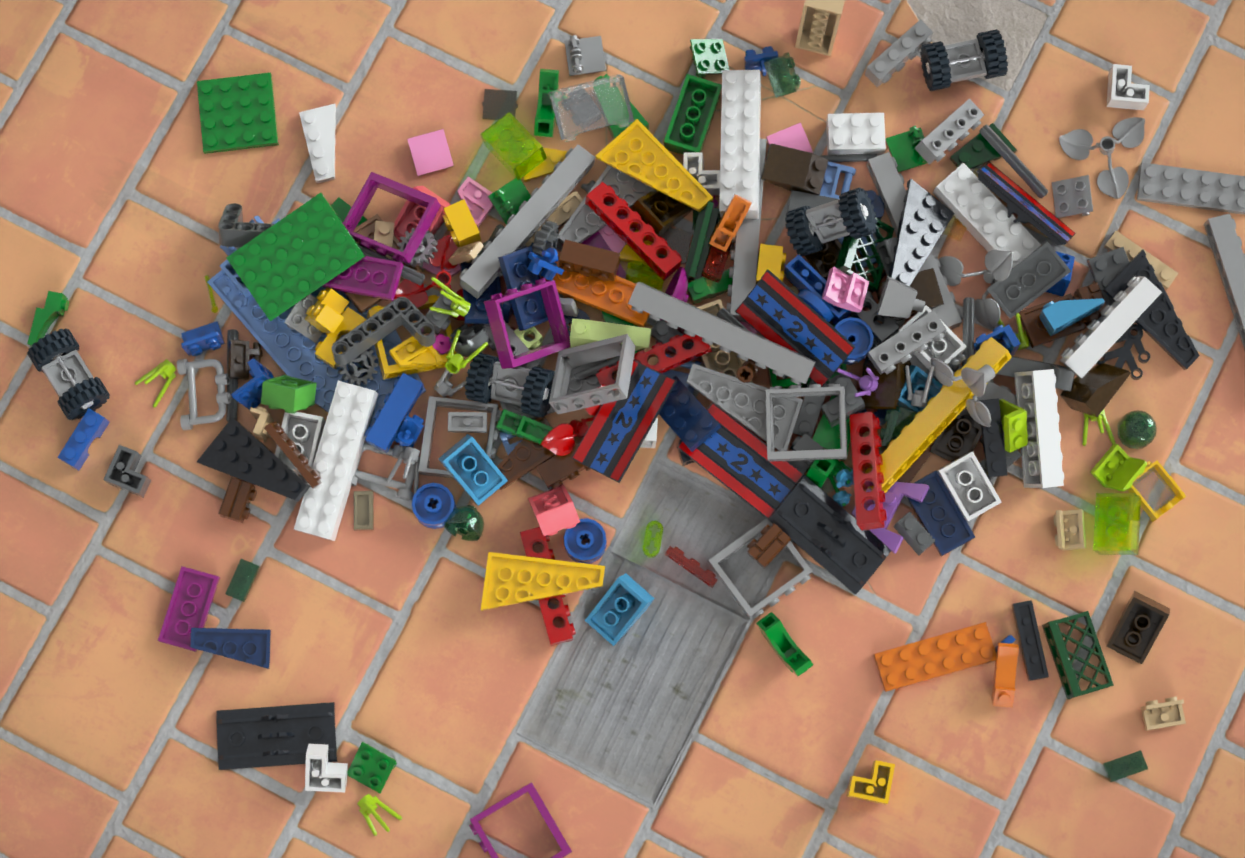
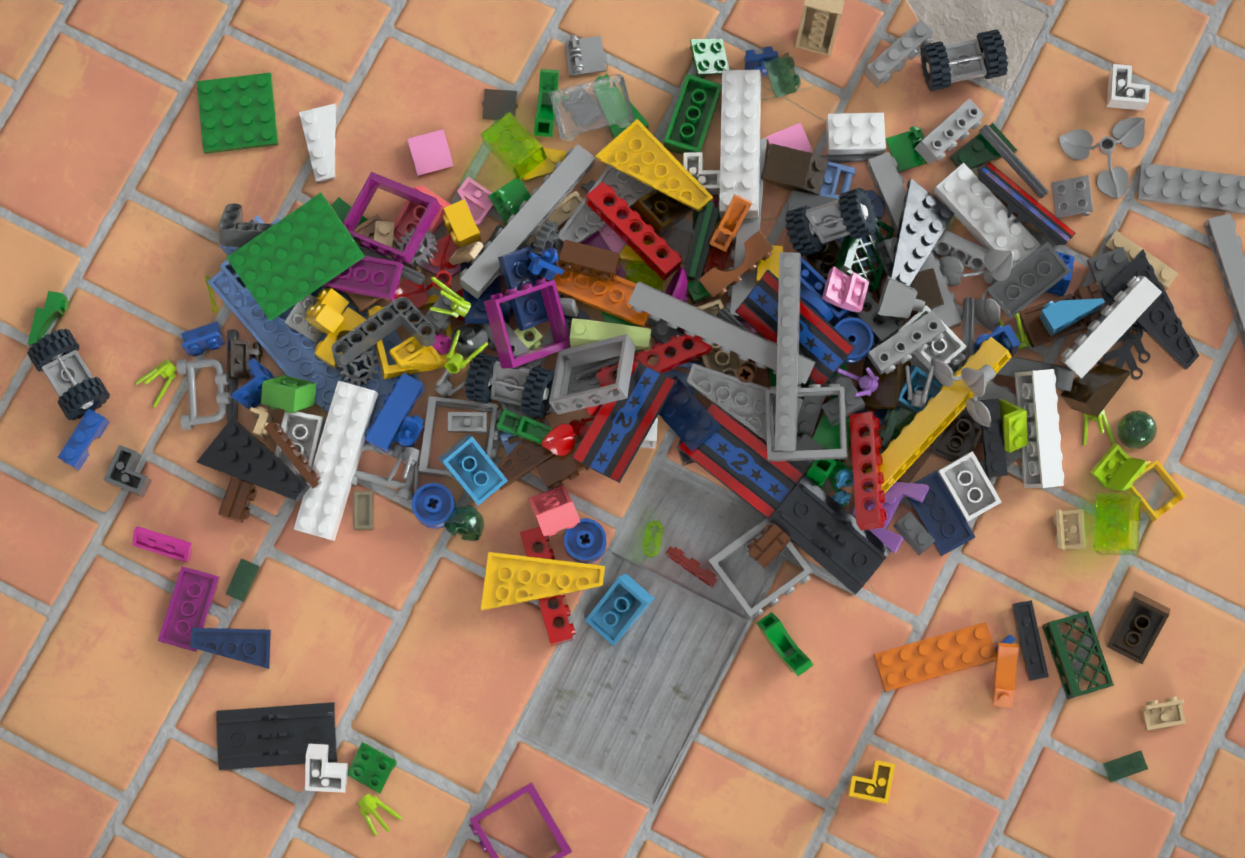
(162, 544): none -> dark pink plate
(717, 280): none -> dark orange arch
(787, 351): none -> light grey brick
(967, 252): none -> light grey beam

